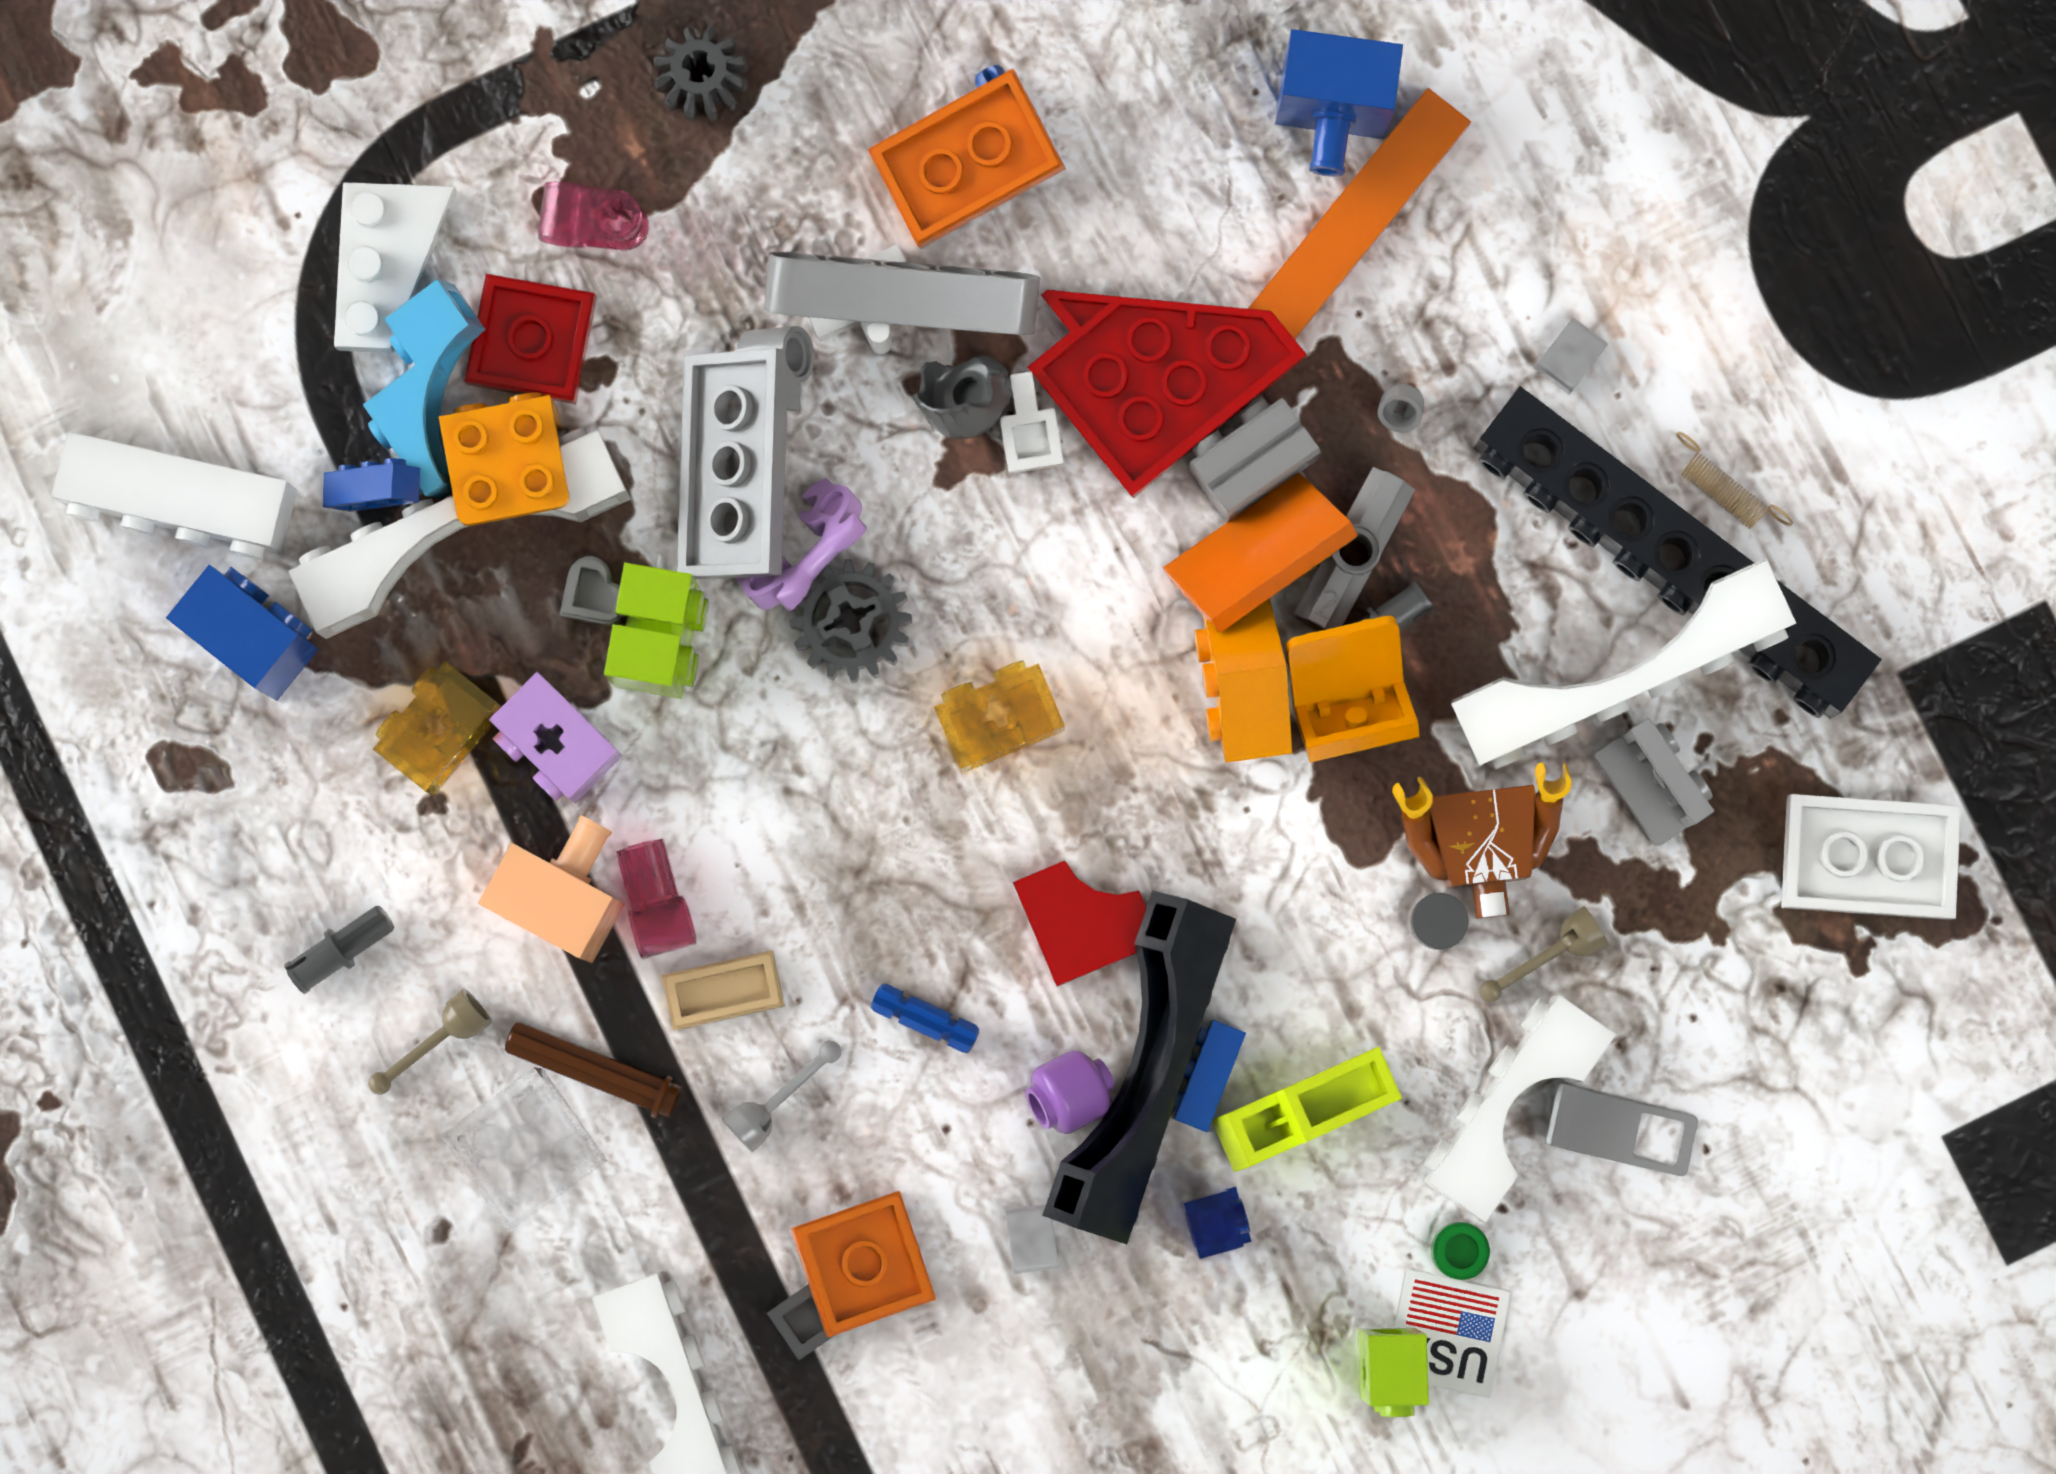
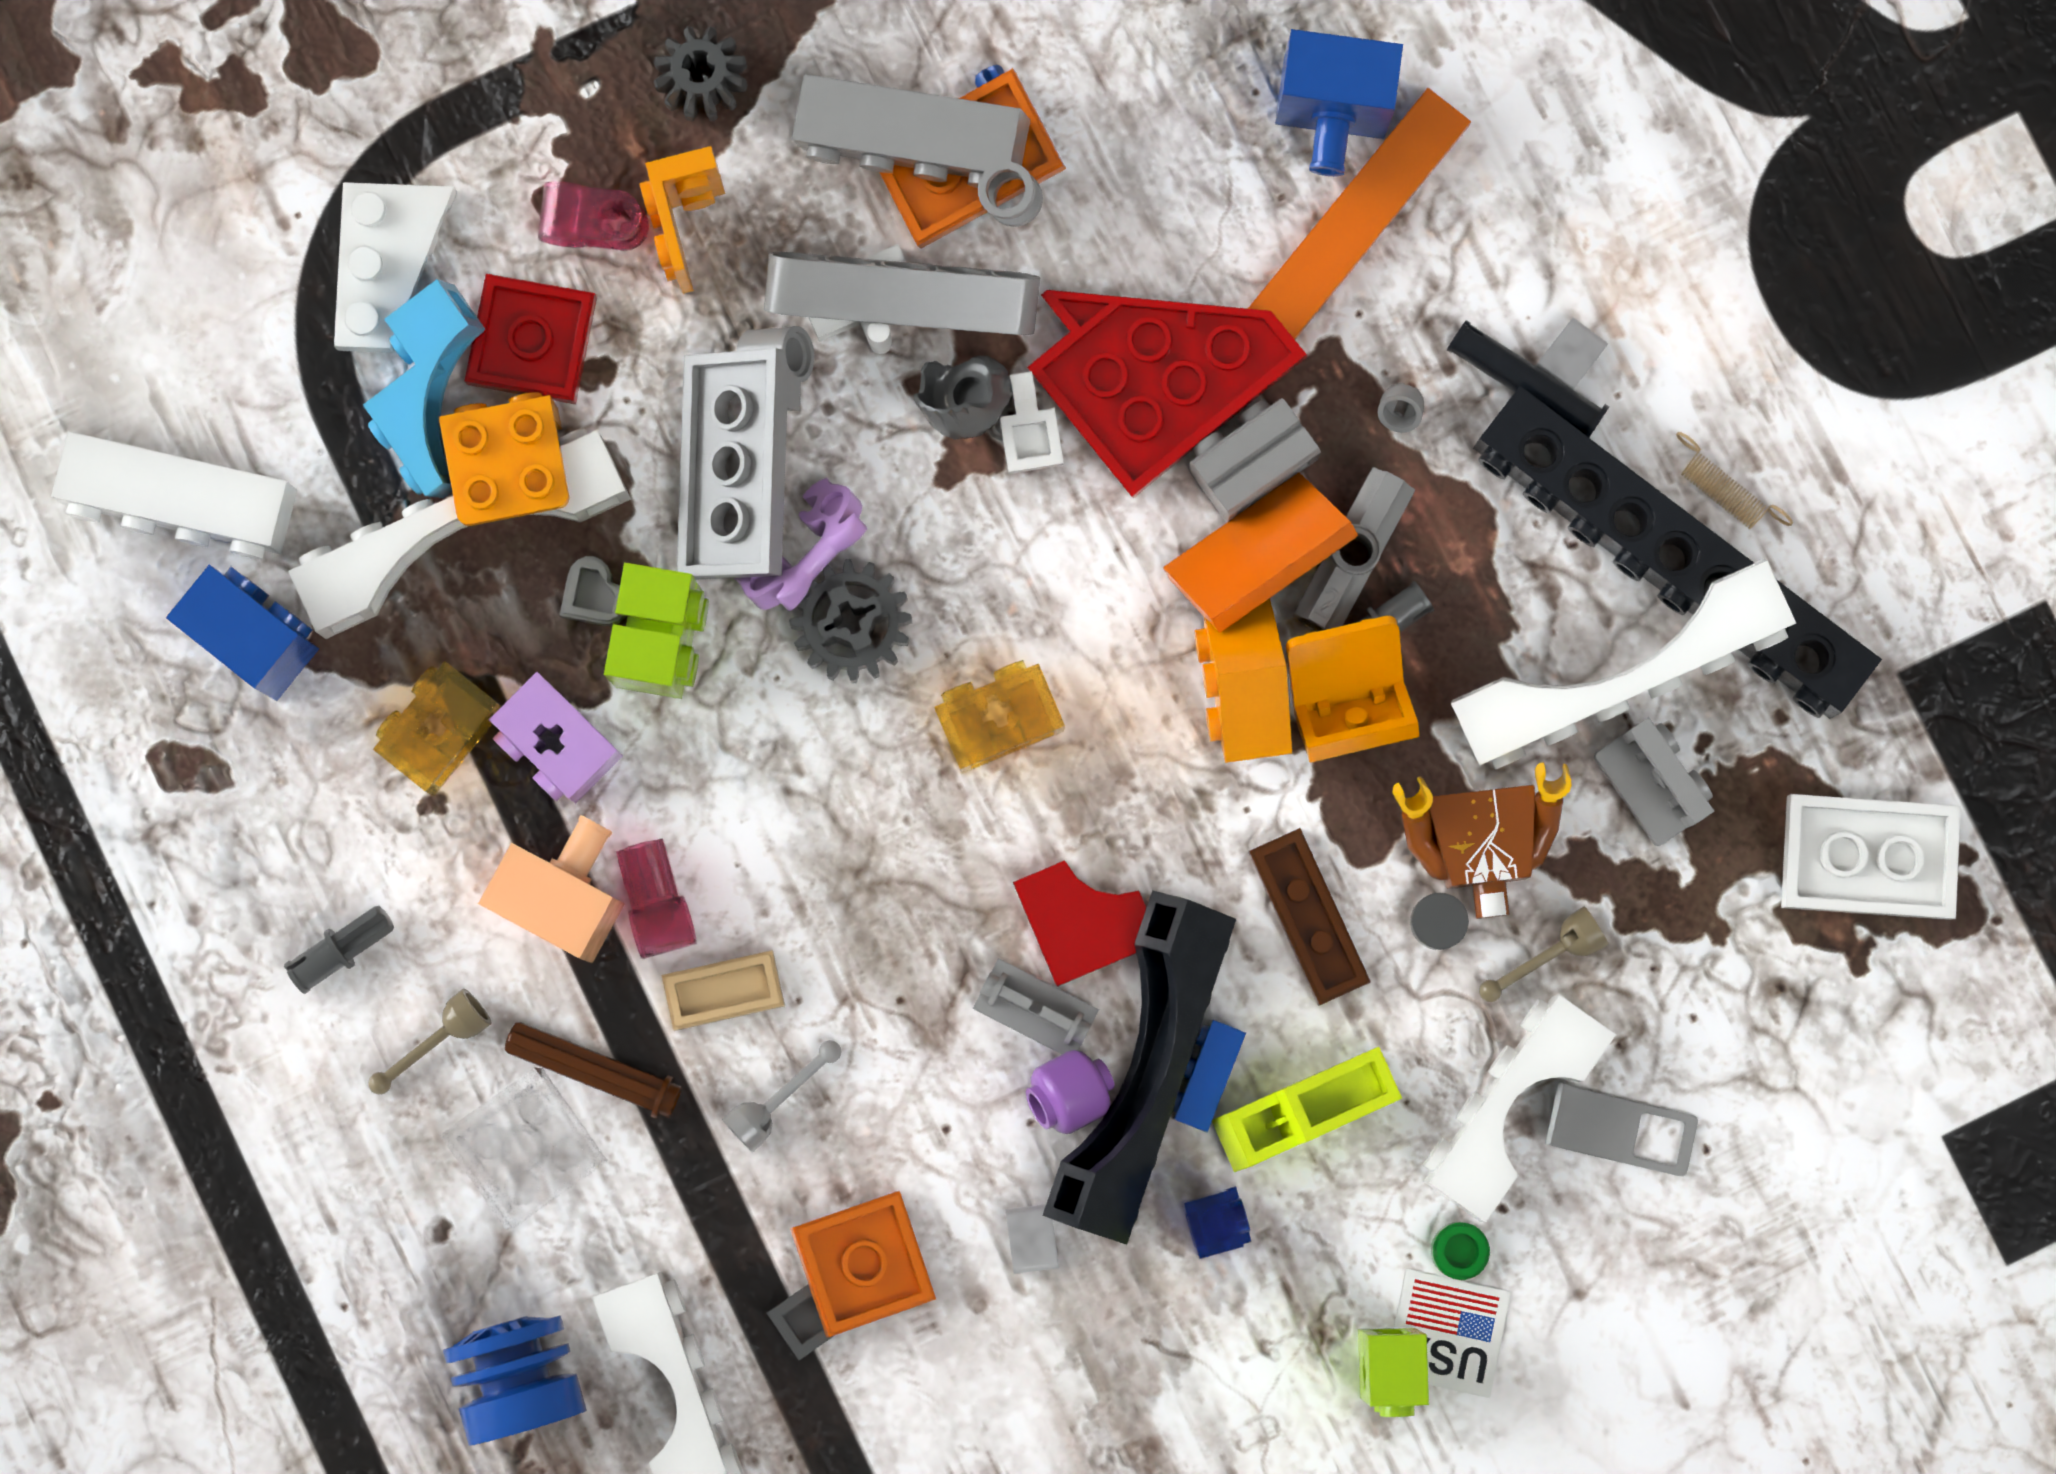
(371, 485): blue piece -> none
(514, 1379): none -> blue wheel
(676, 181): none -> light orange bracket
(921, 133): none -> light grey hinge
(925, 1018): blue axle -> none
(1035, 1008): none -> light grey hinge
(1309, 917): none -> reddish brown tile
(1516, 371): none -> black pin

